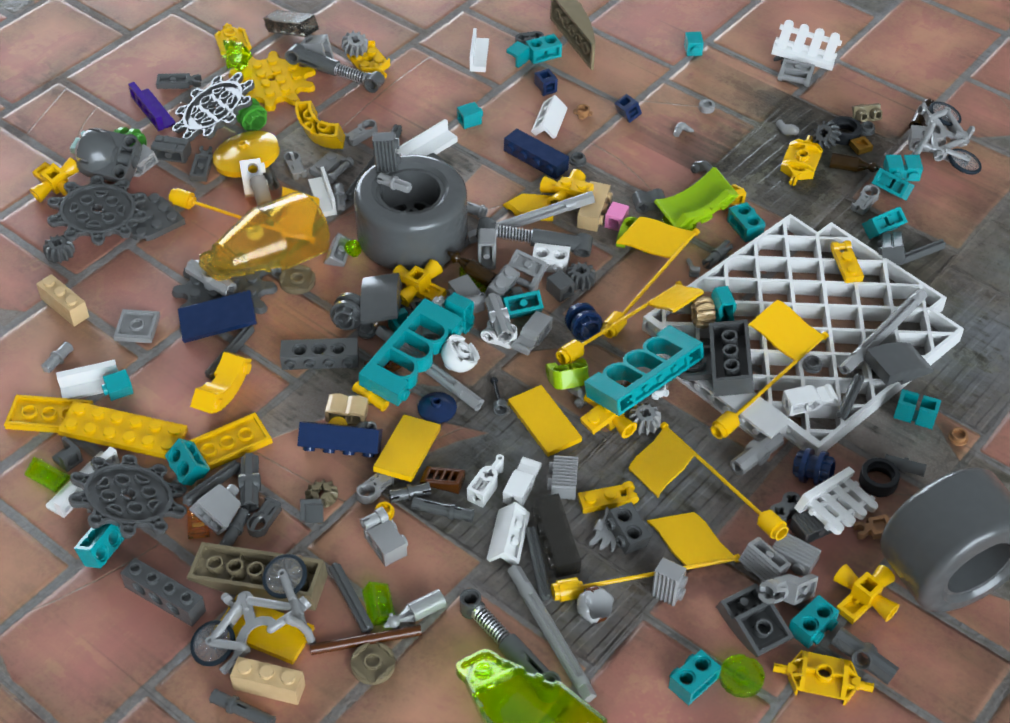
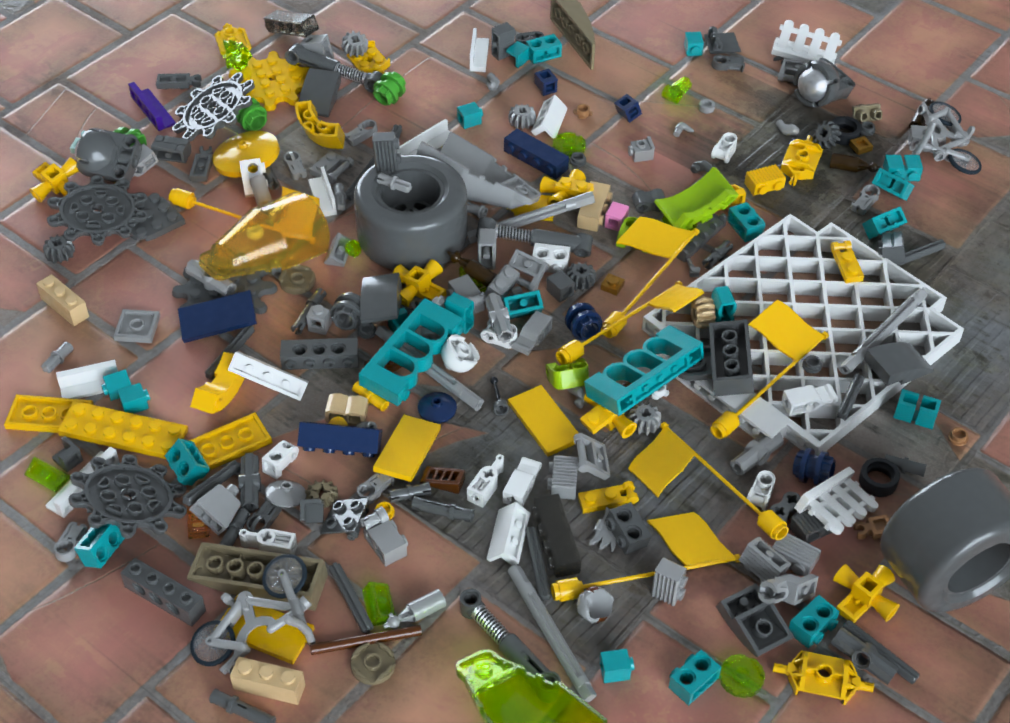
(69, 539): none -> light grey piece
(134, 398): none -> teal brick
(268, 375): none -> white panel
(269, 540): none -> white piece
(279, 458): none -> white leg
(285, 493): none -> light grey dish
(301, 321): none -> dark grey pin
(318, 314): none -> light grey brick
(321, 88): none -> dark grey slope
(346, 517): none -> dark grey hinge
(389, 88): none -> bright green piece
(483, 177): none -> light grey windscreen
(494, 82): none -> light grey arm
(502, 39): none -> dark grey brick
(522, 116): none -> light grey gear
(569, 143): none -> clear neon green tile
(597, 456): none -> light grey plate
(612, 284): none -> pearl gold plate
(616, 665): none -> teal brick
(641, 150): none -> light grey brick
(675, 92): none -> clear neon green piece
(707, 232): none -> dark grey hinge
(721, 42): none -> dark grey hinge
(725, 147): none -> white piece
(728, 63): none -> dark grey piece
(761, 493): none -> white piece
(765, 180): none -> yellow brick
(821, 83): none -> dark grey piece
(905, 670): none -> dark grey axle

